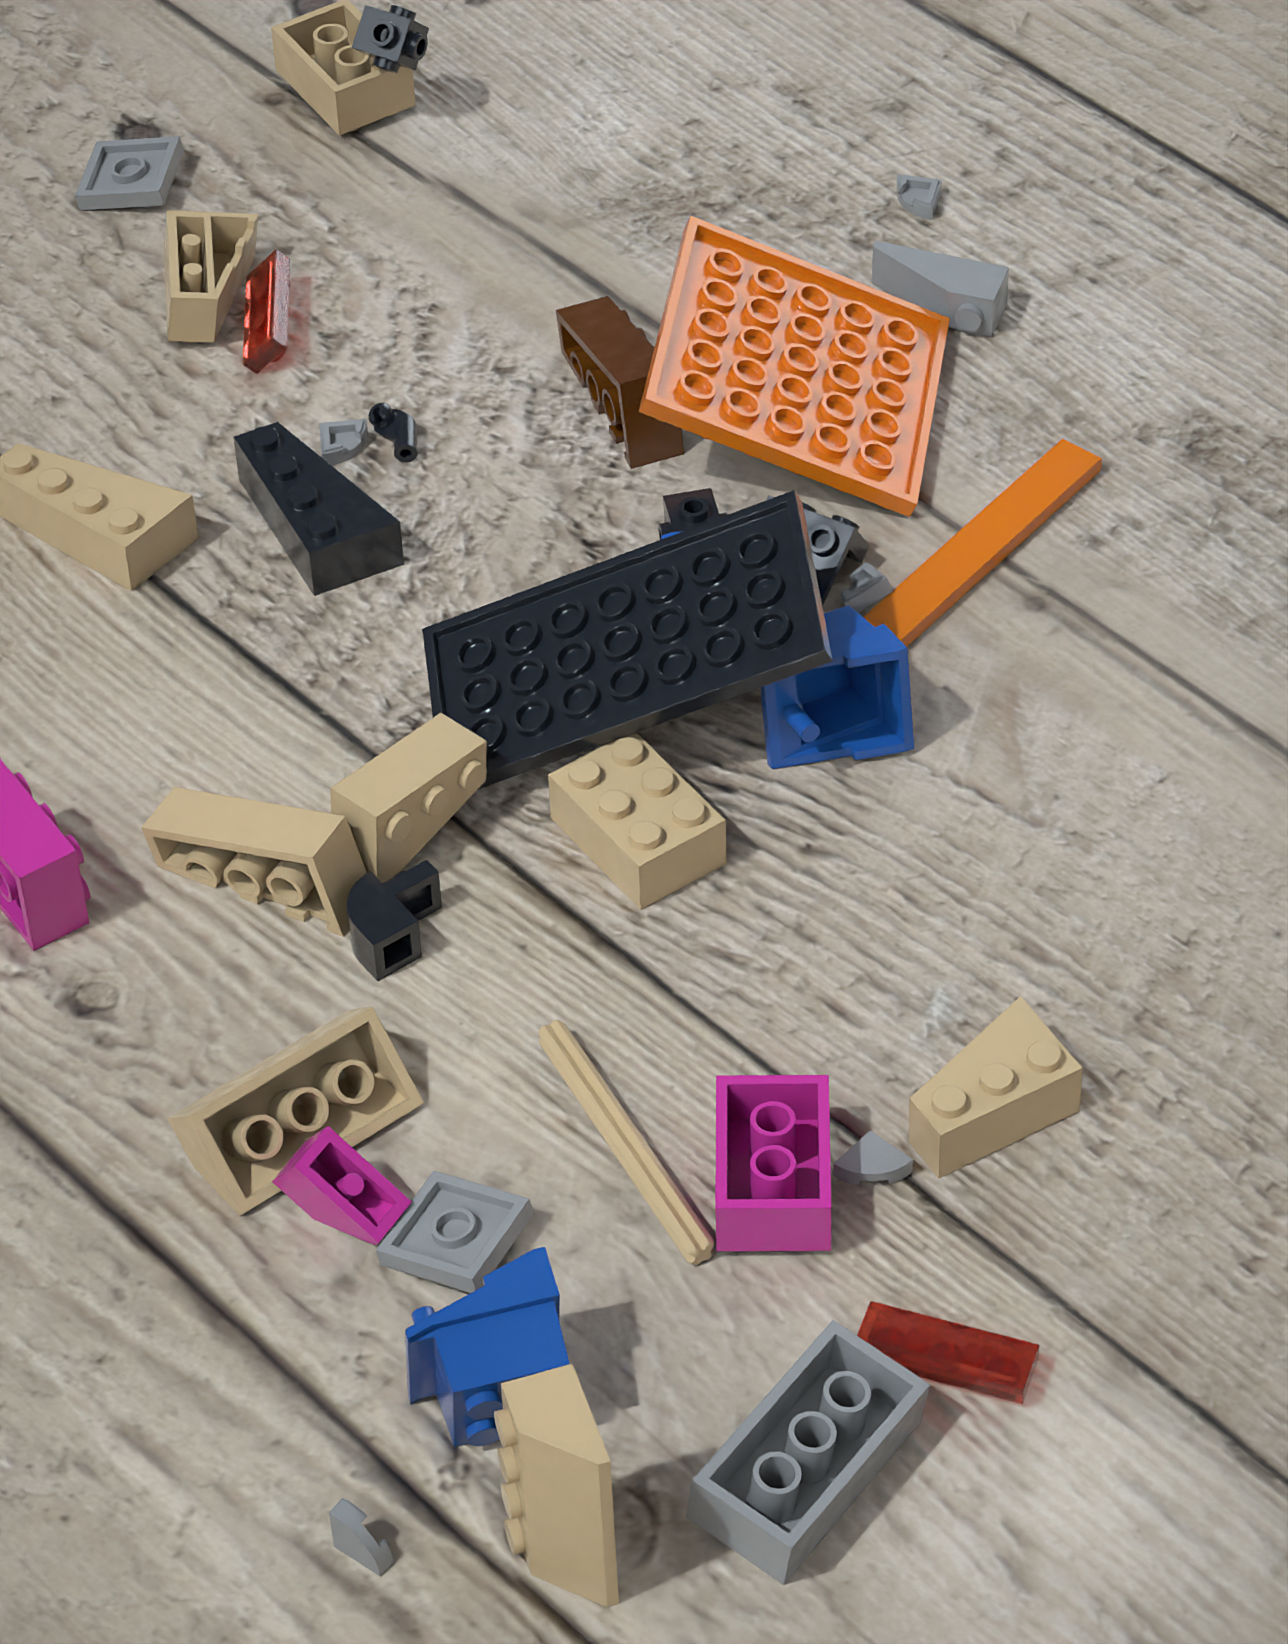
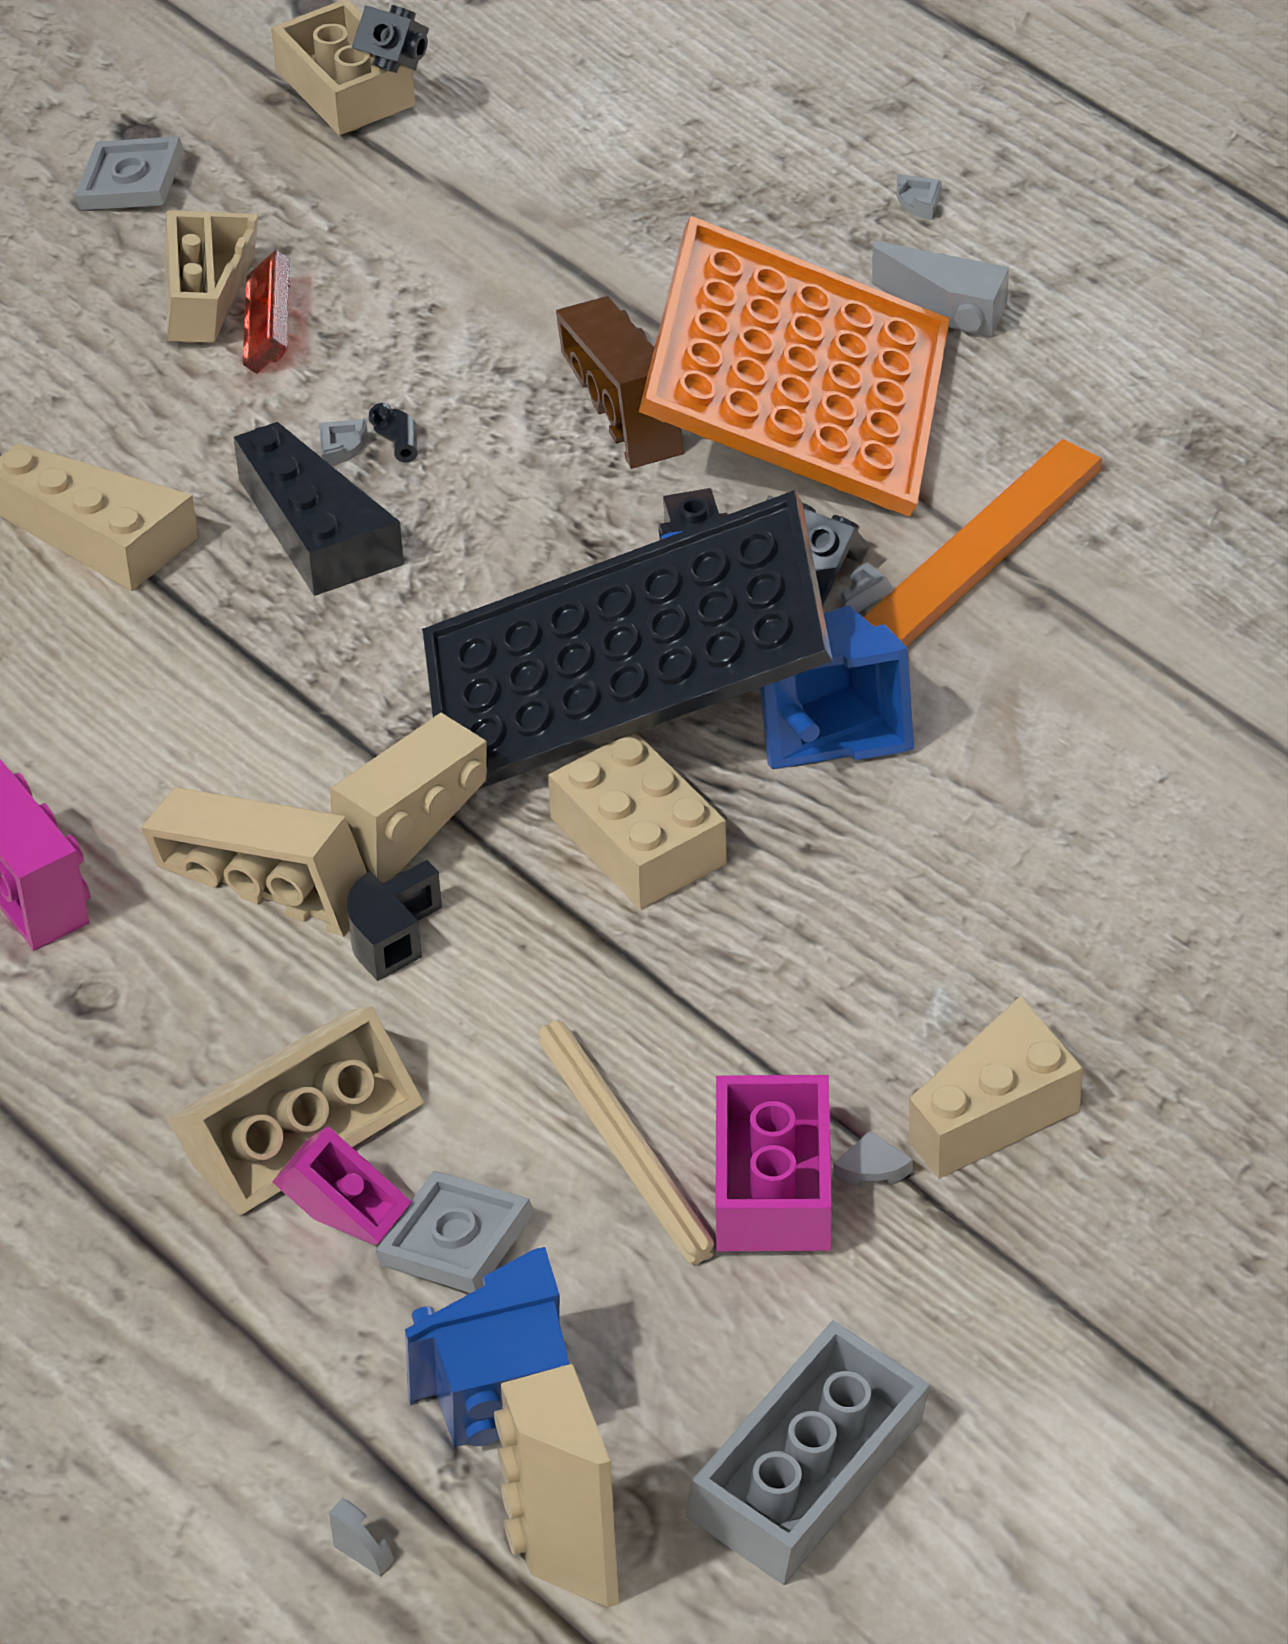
(952, 1351): clear red plate -> none

